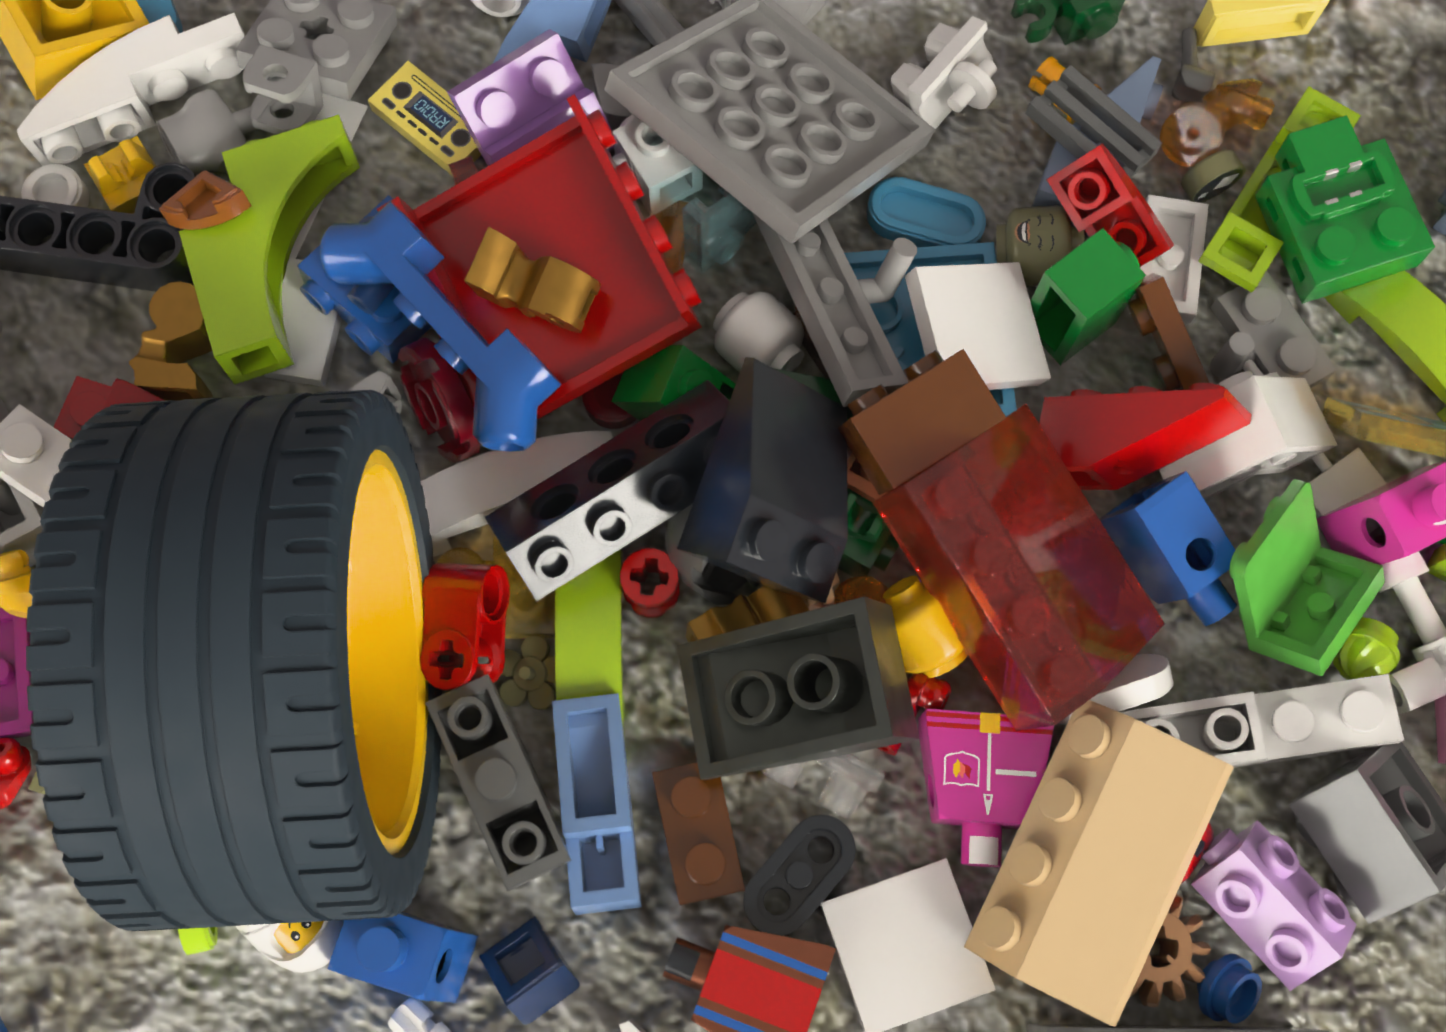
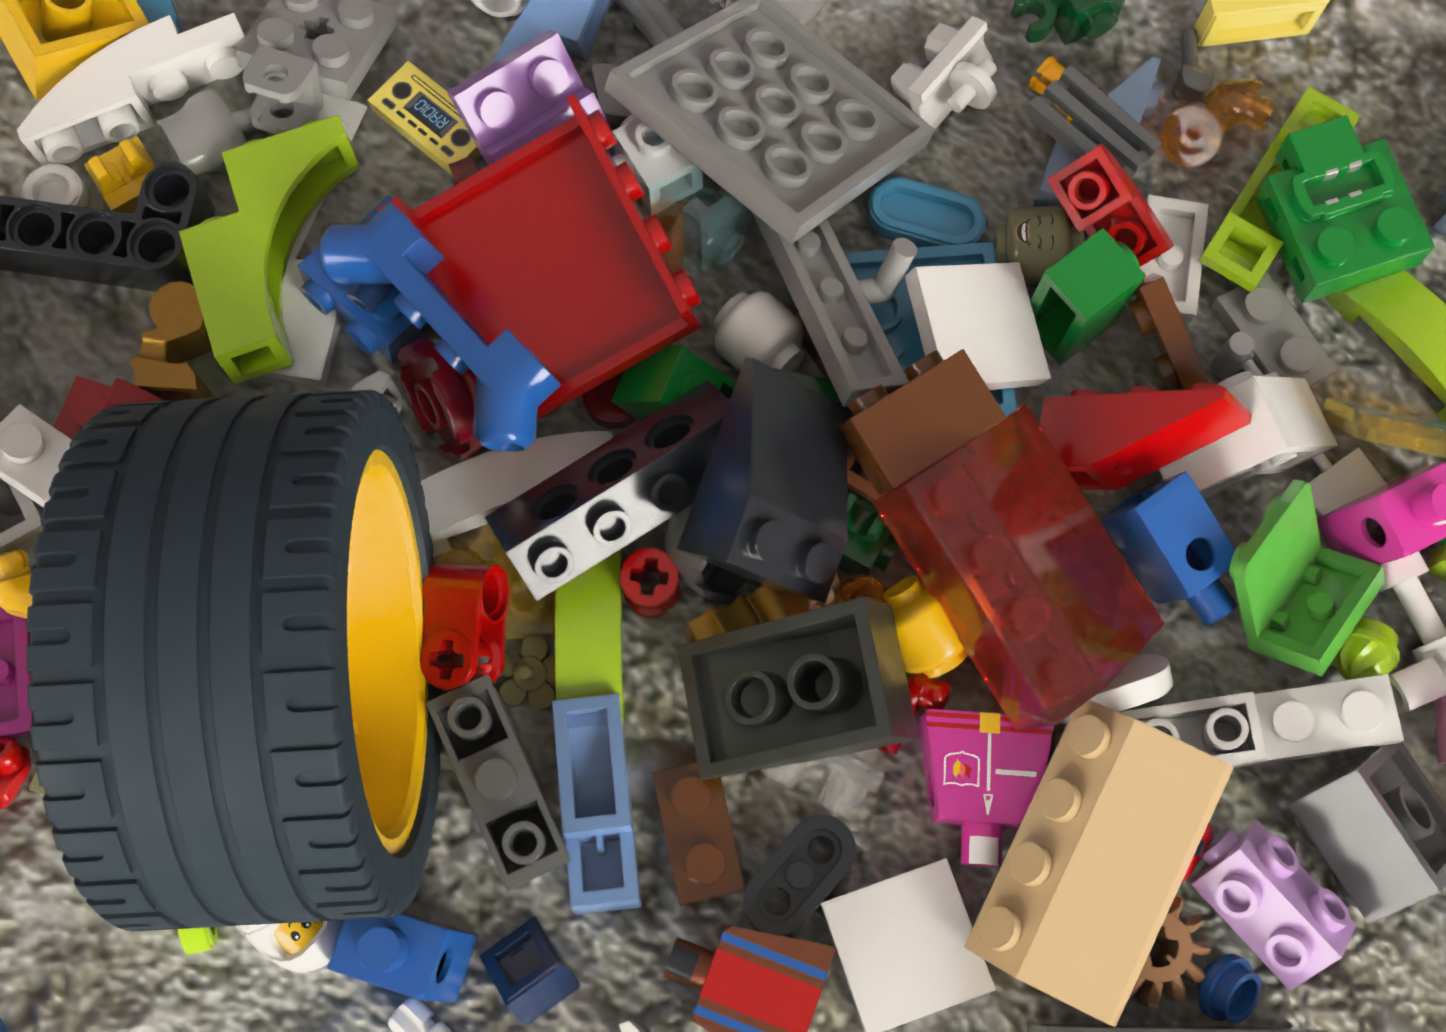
(204, 203): dark orange tile -> none
(535, 287): pearl gold leg -> none
(1212, 176): olive tile -> none

